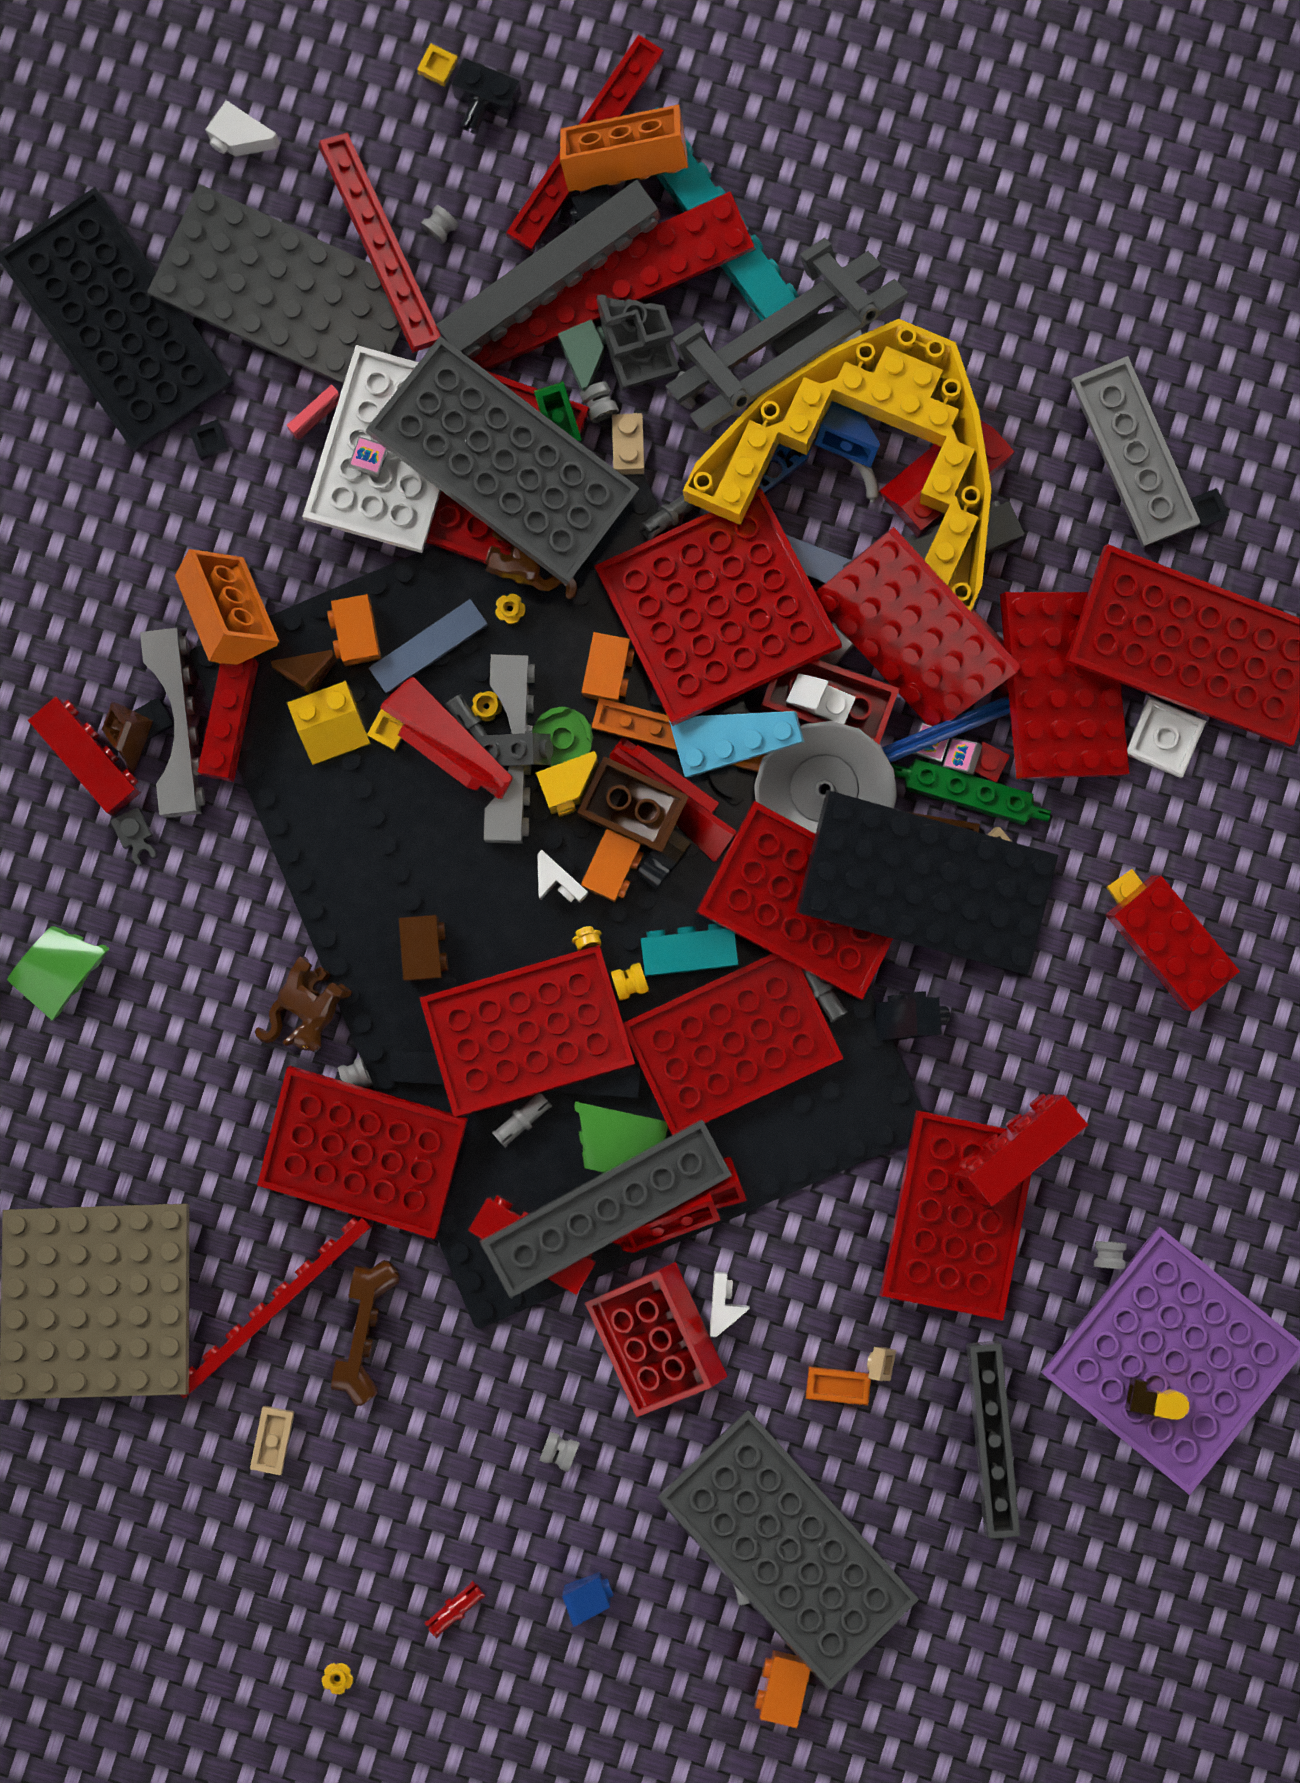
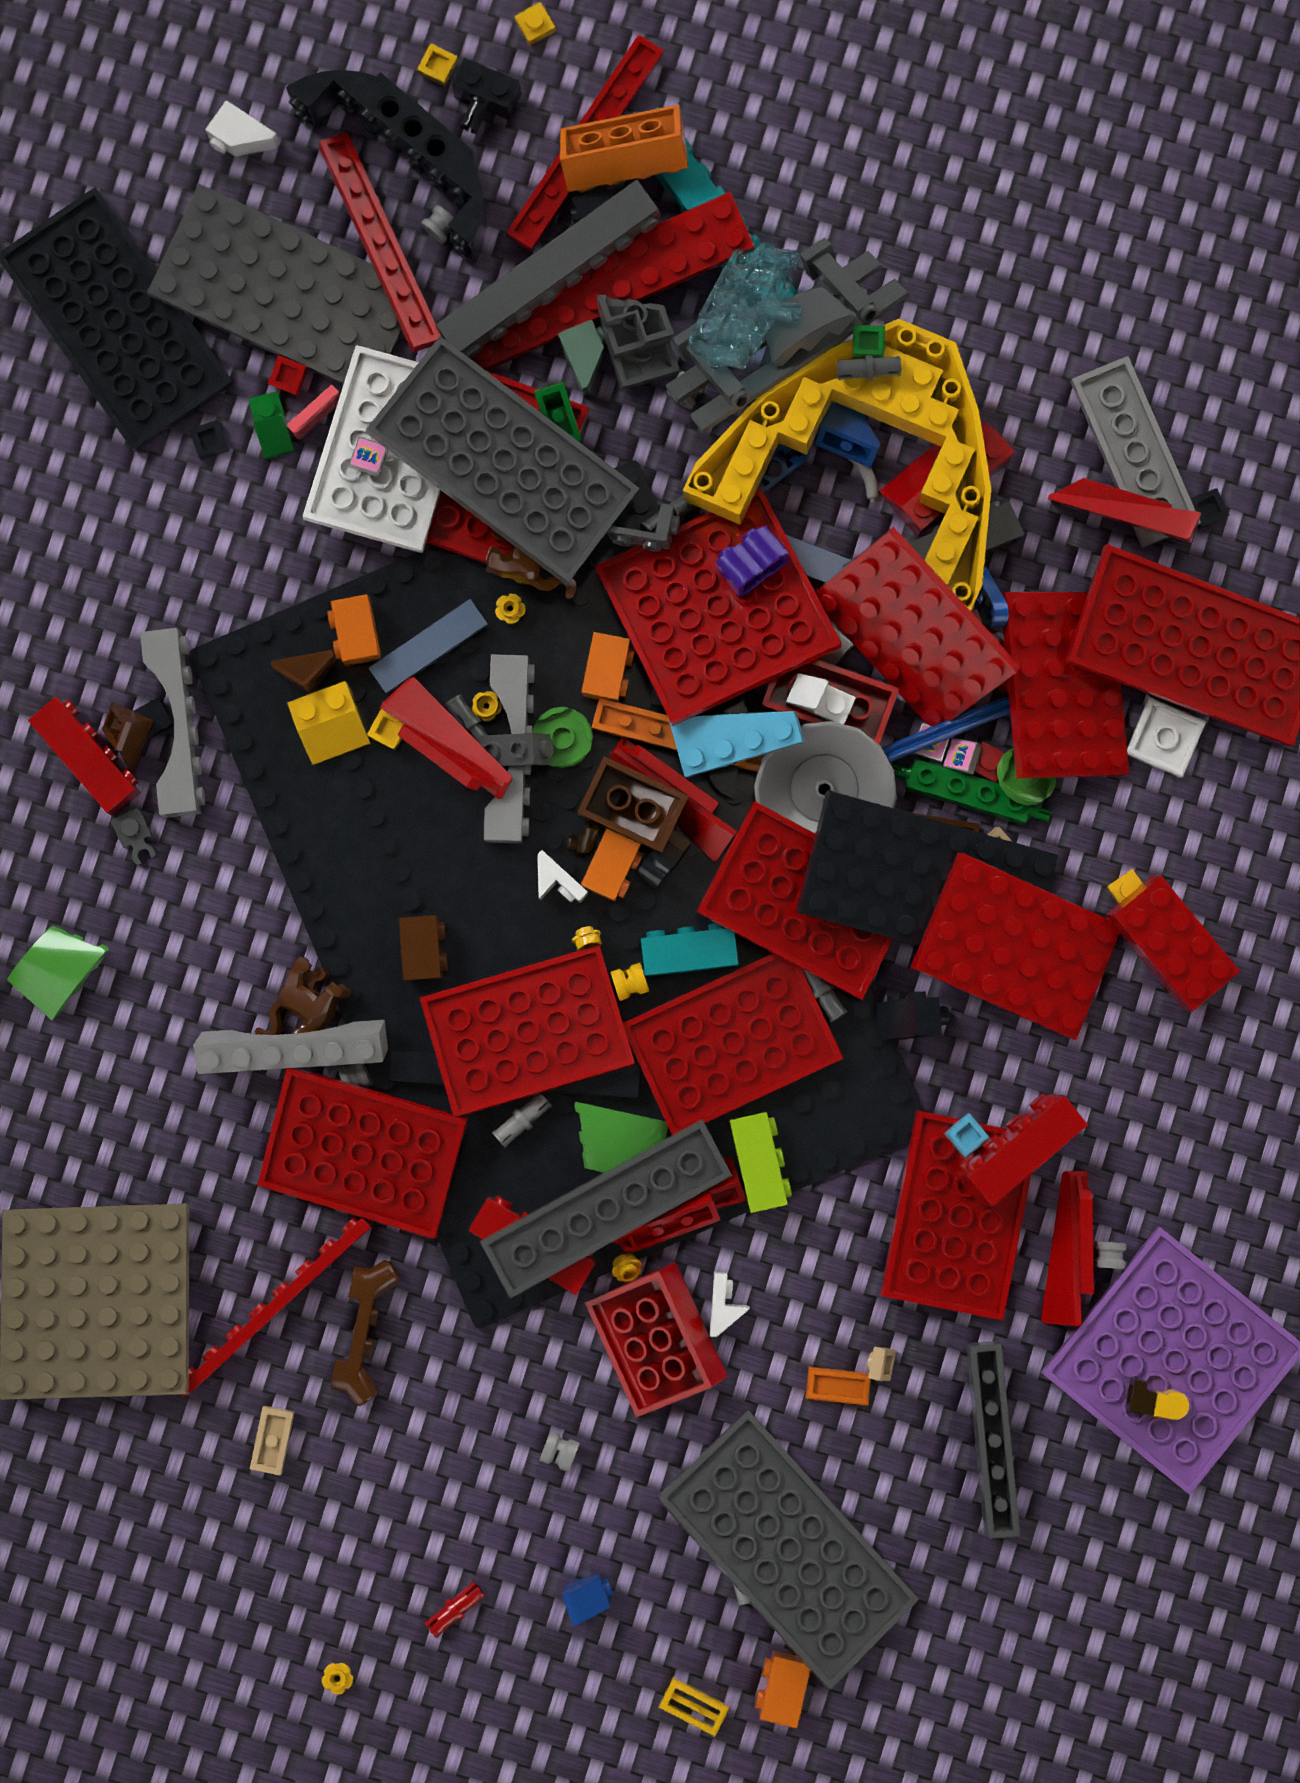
(225, 606): orange slope -> none
(227, 720): red brick -> none
(271, 425): none -> green slope
(288, 375): none -> red plate
(339, 1045): none -> light grey arch
(407, 131): none -> black slope
(535, 23): none -> yellow plate
(567, 782): yellow slope -> none
(585, 841): none -> dark brown arm
(599, 402): light grey wheel -> none
(626, 1267): none -> yellow plate
(628, 443): tan plate -> none
(667, 525): none -> dark grey bracket
(670, 1694): none -> yellow tile
(745, 305): none -> clear light blue piece
(752, 560): none -> dark purple brick
(760, 1162): none -> lime brick
(819, 316): none -> dark grey slope
(868, 341): none -> green tile
(868, 367): none -> dark grey pin
(966, 1135): none -> medium azure tile
(991, 603): none -> blue beam
(1016, 946): none -> red plate
(1022, 790): none -> bright green tile
(1071, 1252): none -> red wedge
(1128, 508): none -> red wedge

